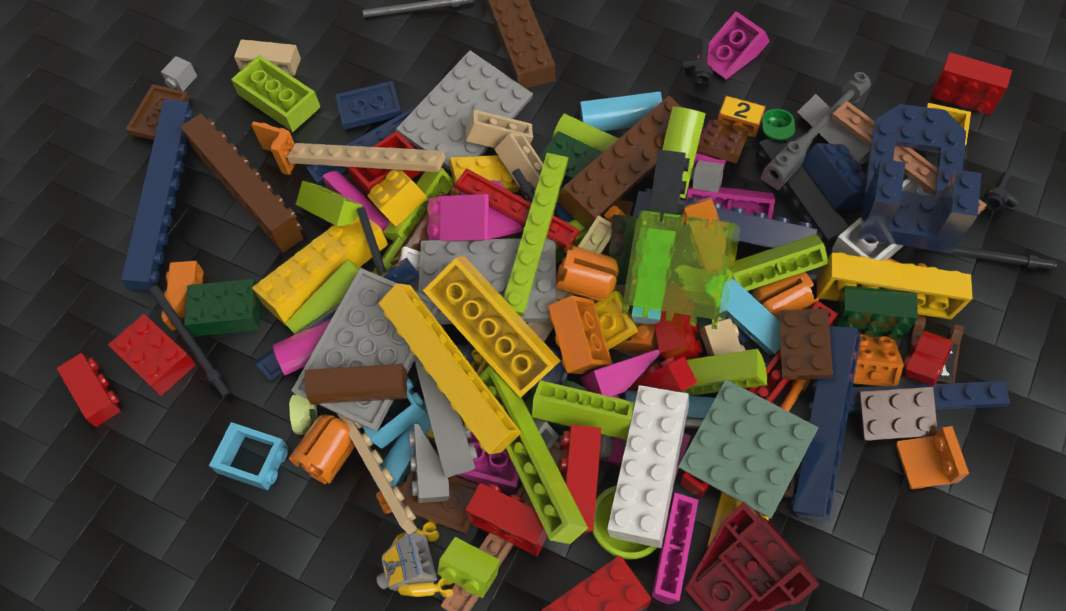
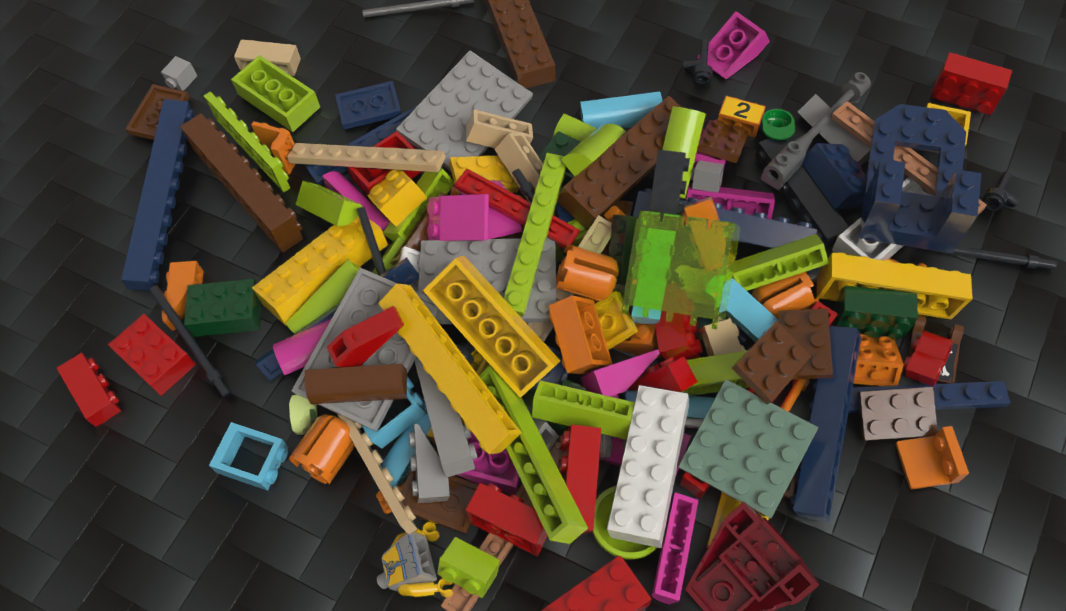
(248, 141): none -> lime plate
(362, 340): none -> red slope
(592, 147): none -> lime brick
(771, 362): none -> reddish brown plate

